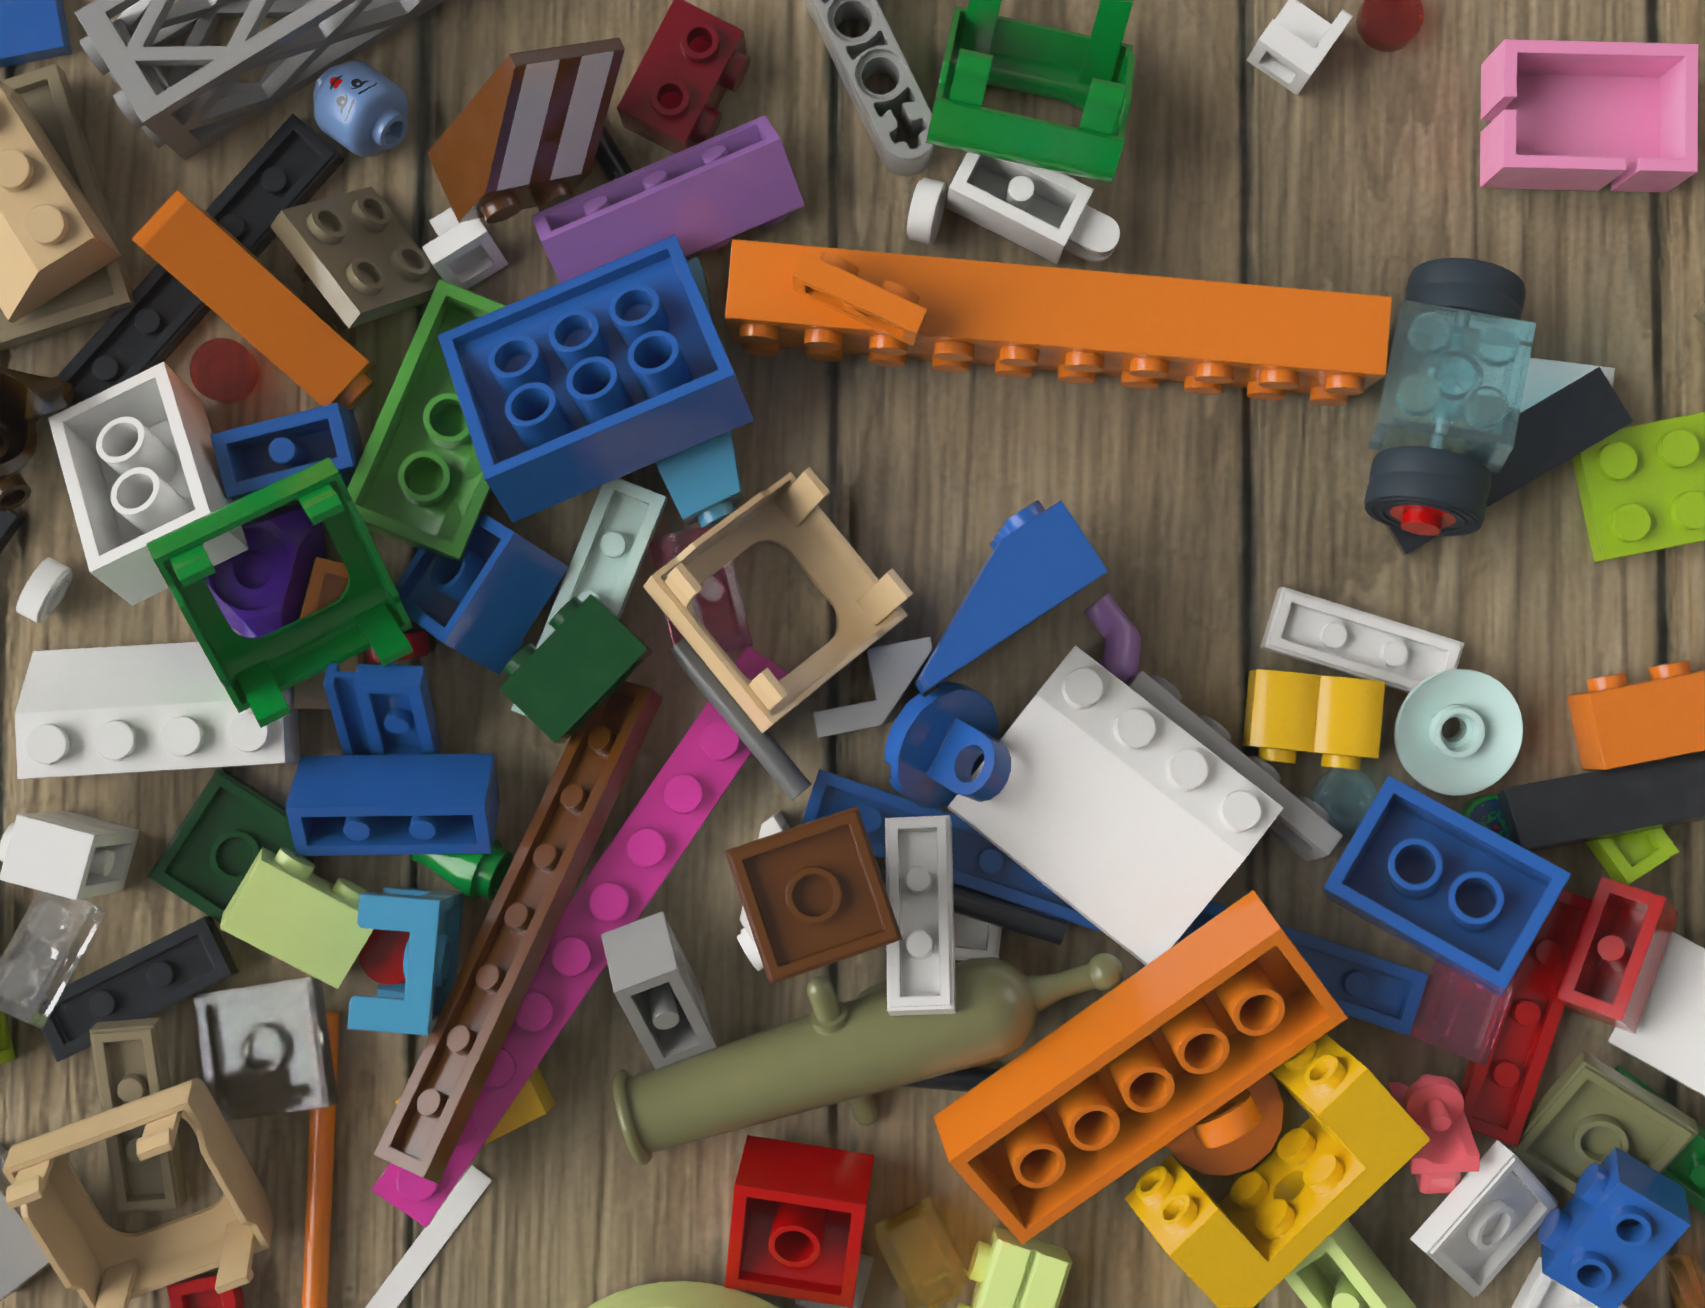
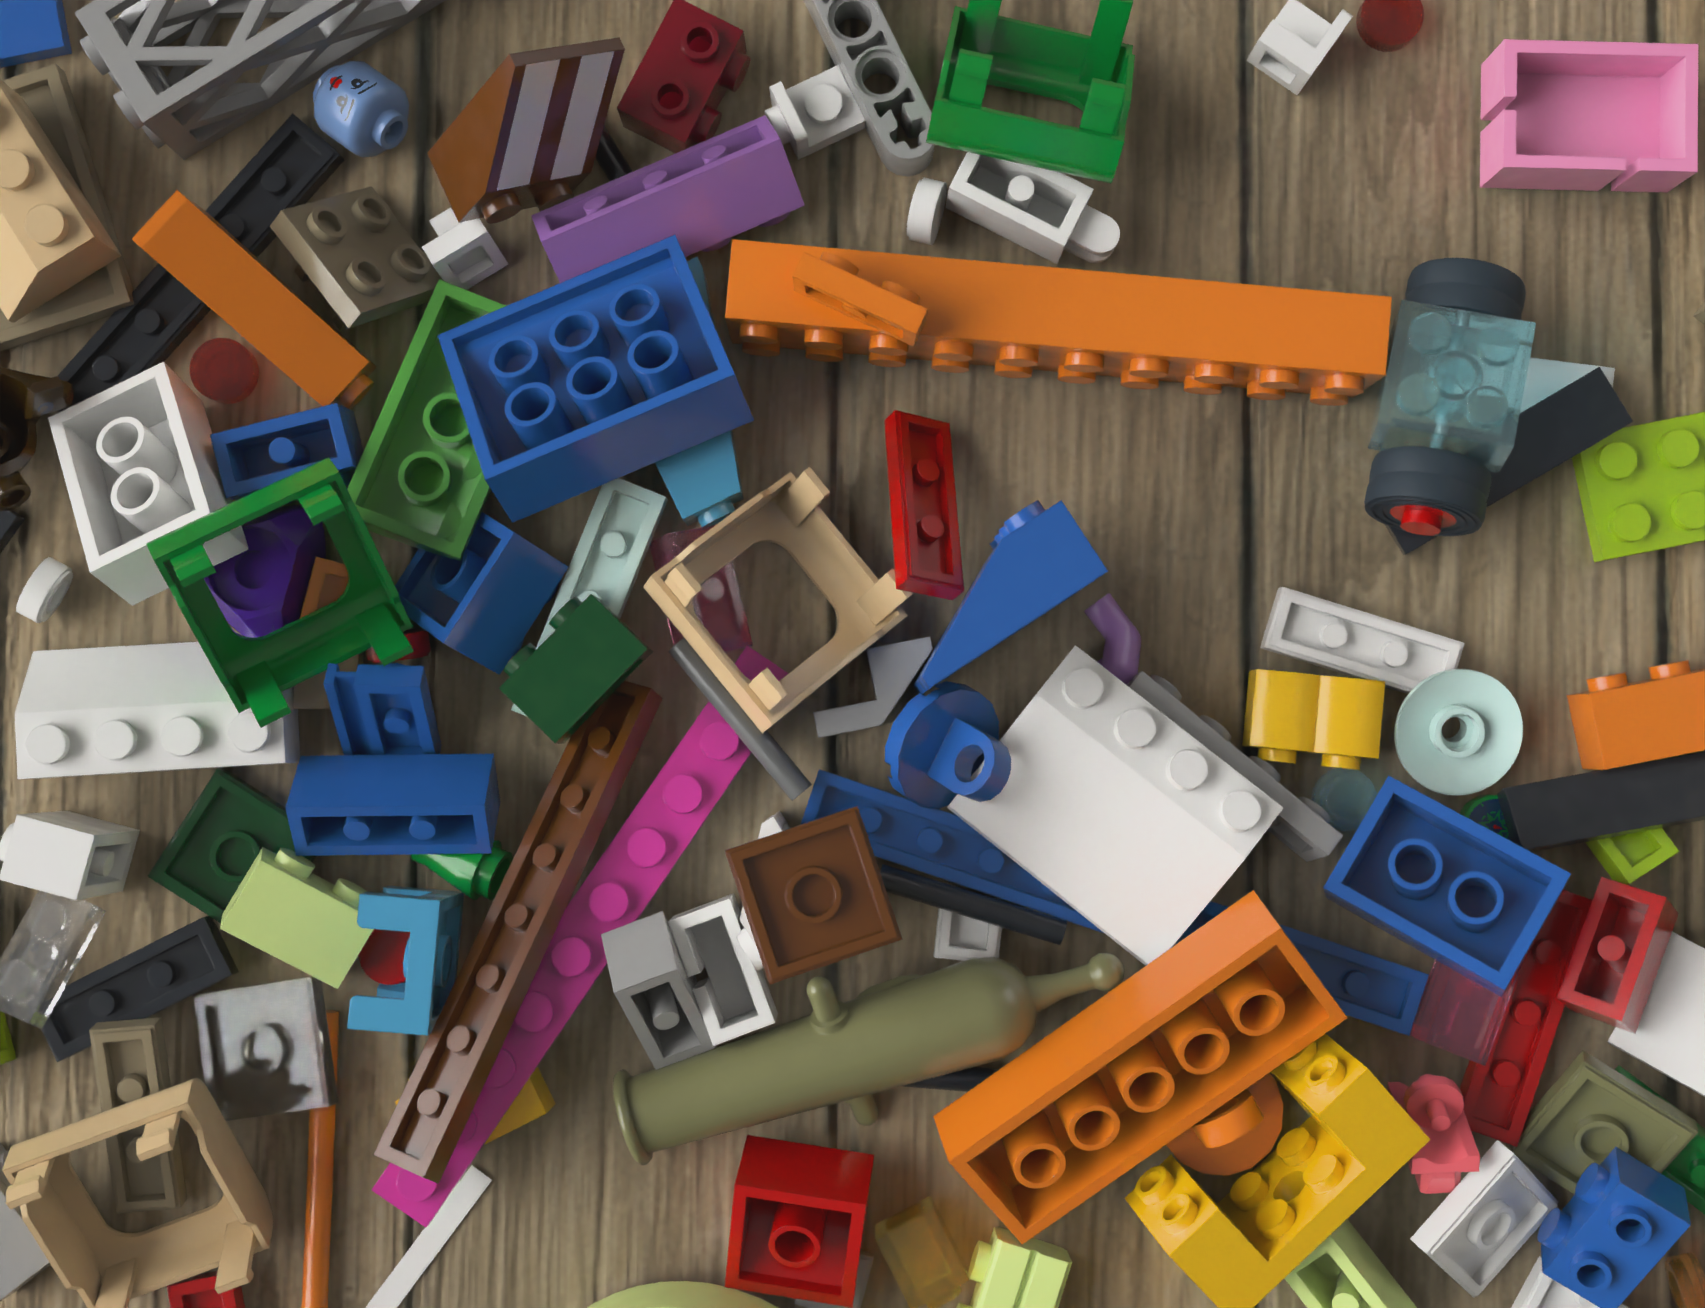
(735, 994): none -> white piece
(814, 112): none -> white bracket
(923, 506): none -> red tile
(923, 904): white tile -> none

